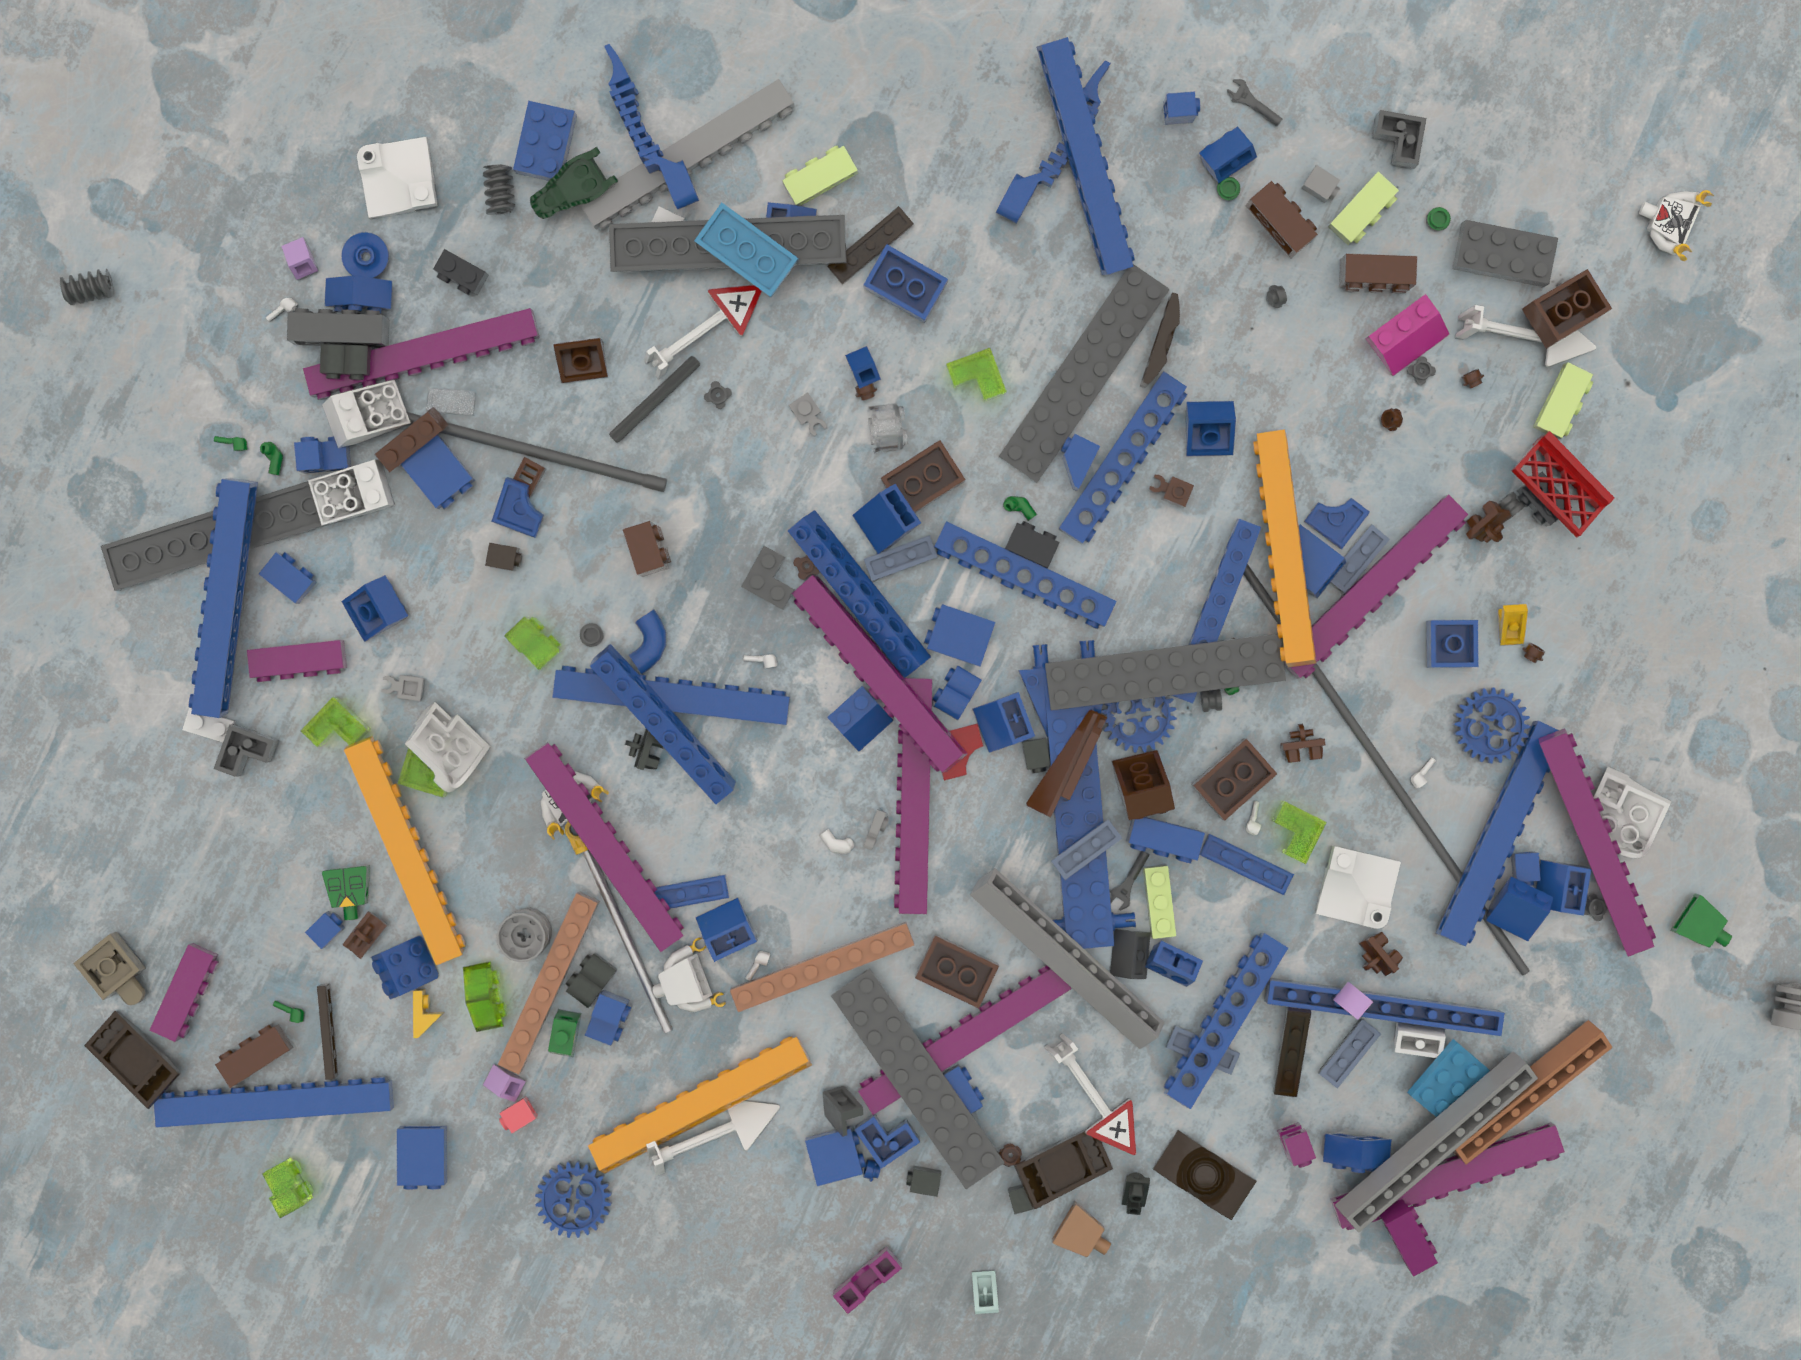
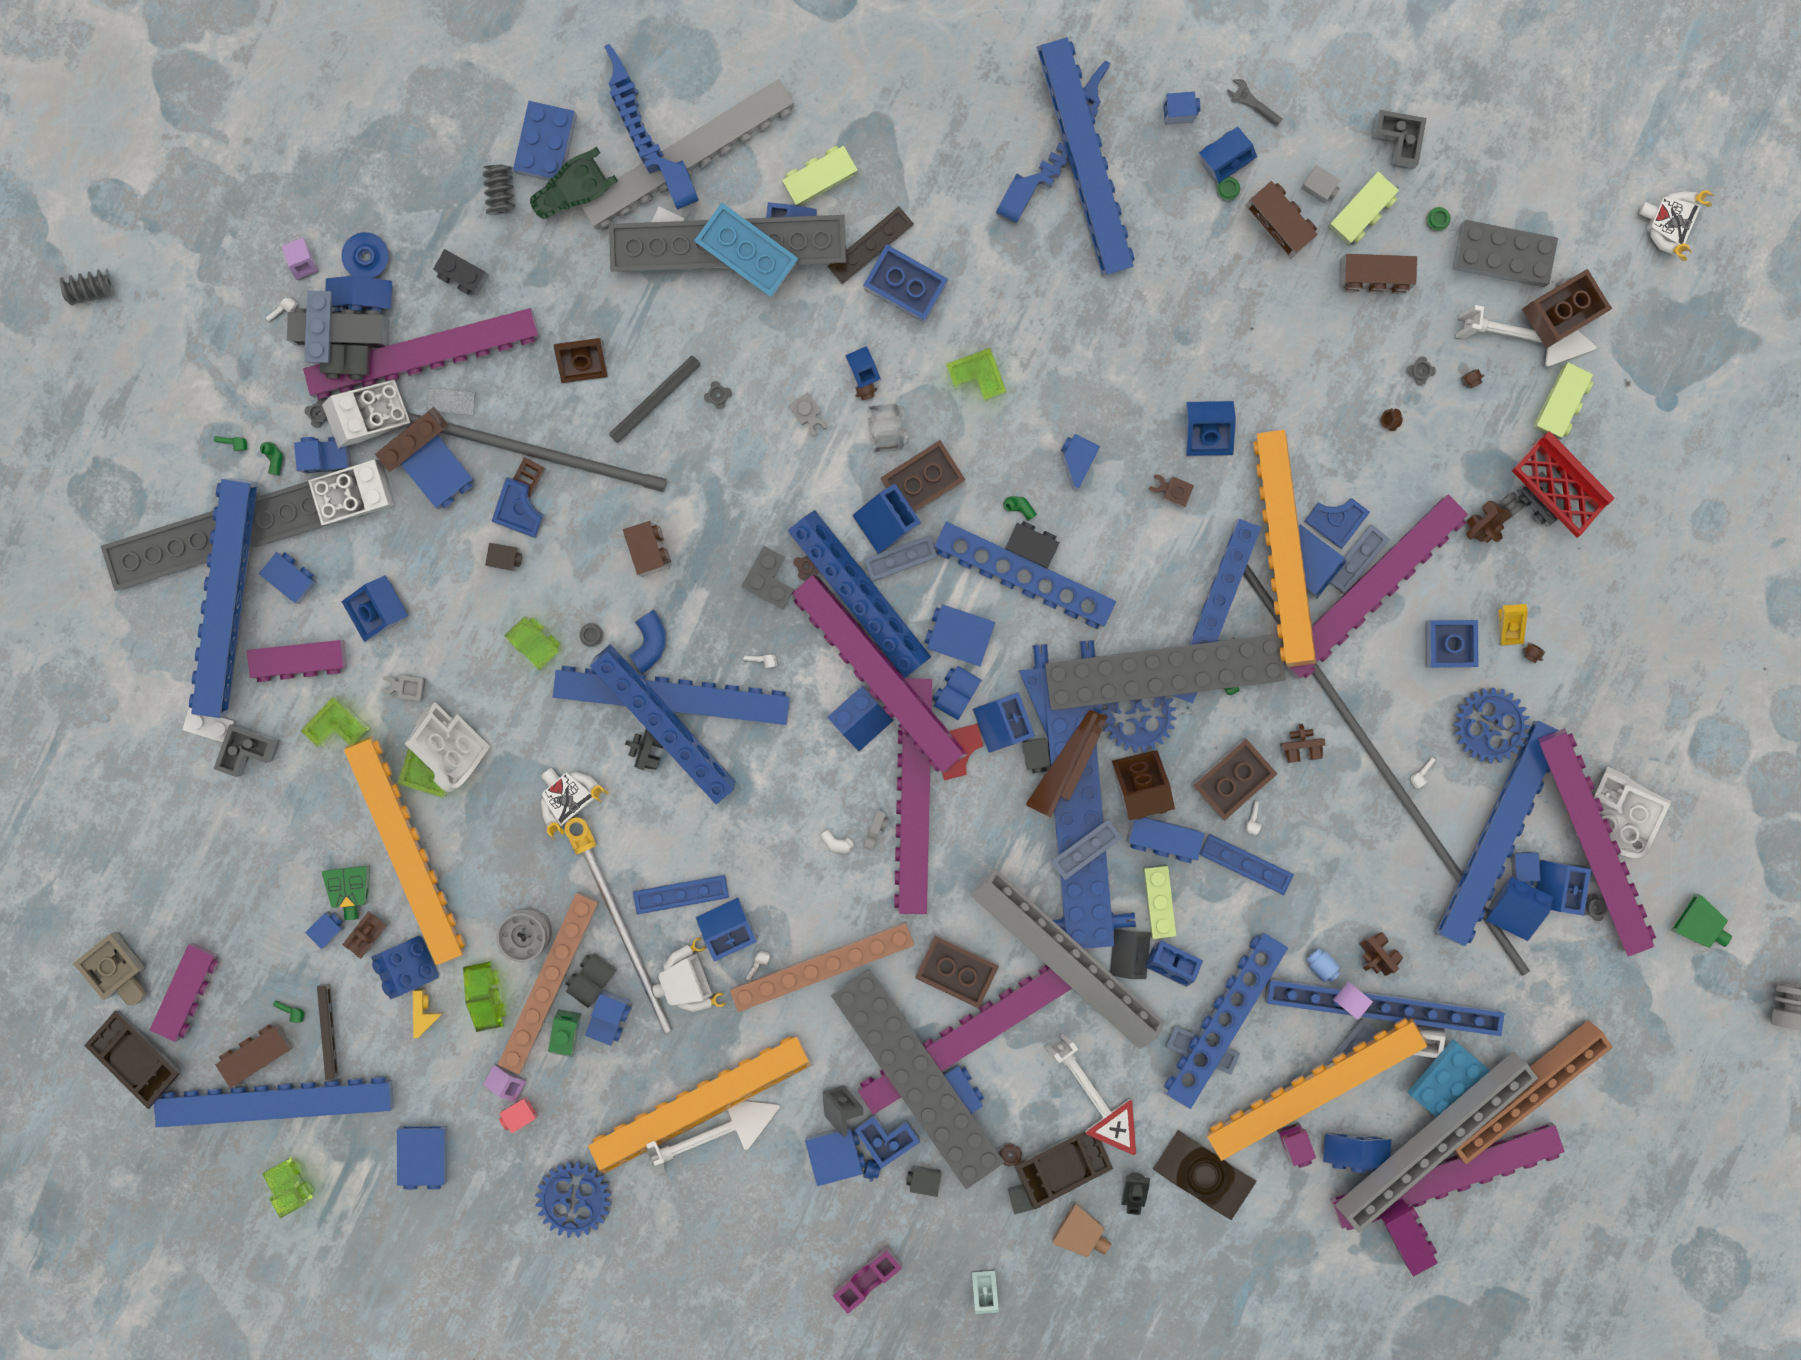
(312, 410): none -> dark grey plate
(318, 327): none -> sand blue plate
(397, 177): white slope -> none
(604, 847): magenta brick -> none
(735, 305): white piece -> none
(1084, 373): dark grey plate -> none
(1124, 890): dark grey piece -> none
(1163, 340): dark brown slope -> none
(1164, 385): blue brick -> none
(1211, 700): dark grey wheel -> none
(1276, 296): dark grey plate -> none
(1292, 1052): dark brown tile -> none
(1304, 827): clear neon green brick -> none
(1316, 1089): none -> light orange brick
(1323, 965): none -> light blue brick
(1357, 887): white slope -> none
(1408, 335): dark pink slope -> none

